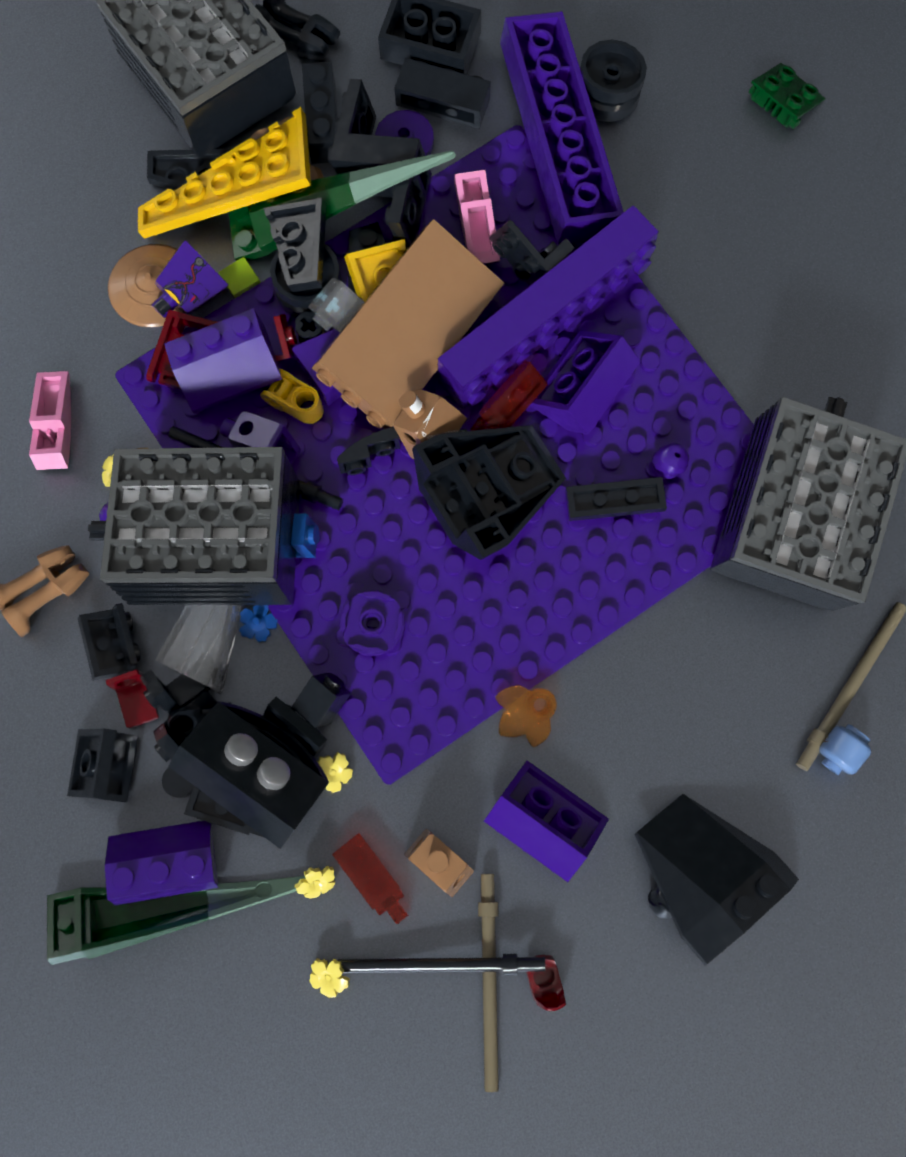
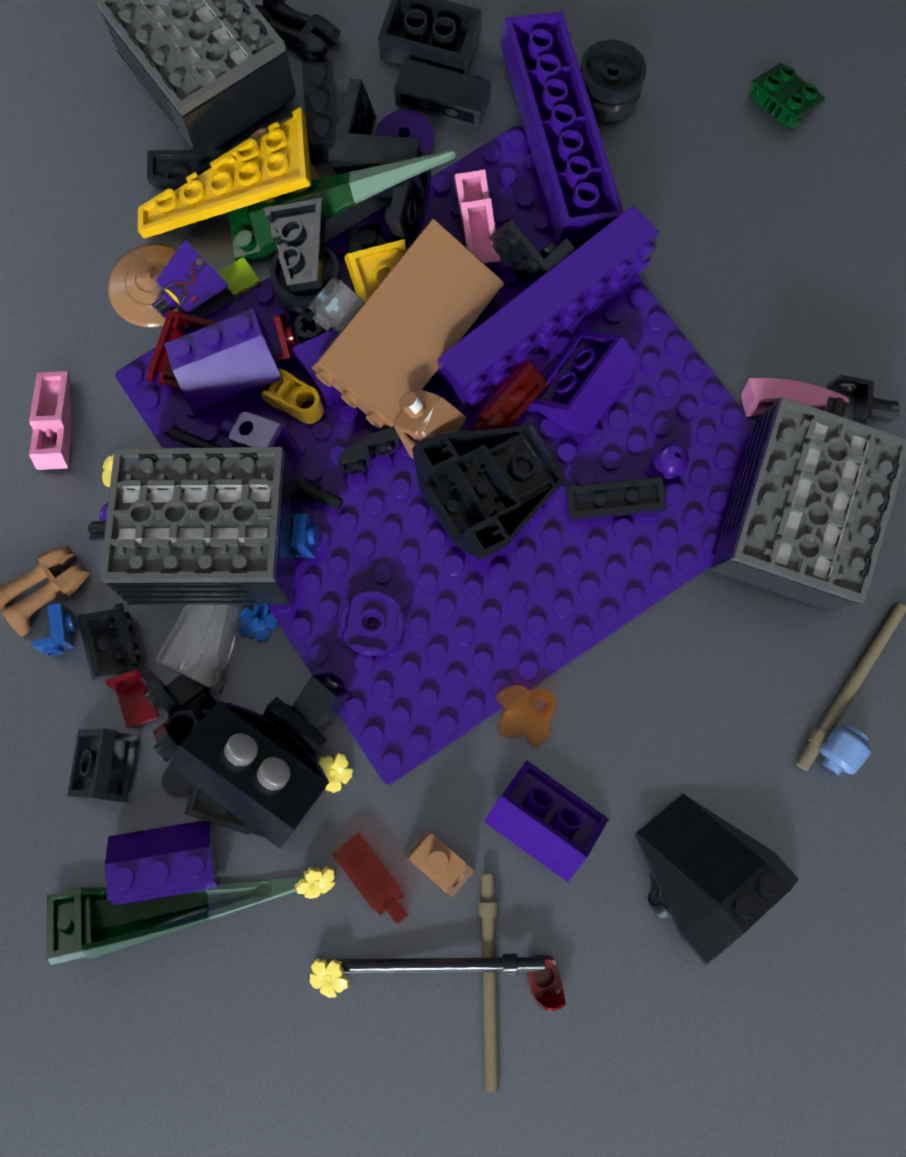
(62, 625): none -> blue bracket
(764, 392): none -> bright pink slope
(865, 403): none -> black bracket

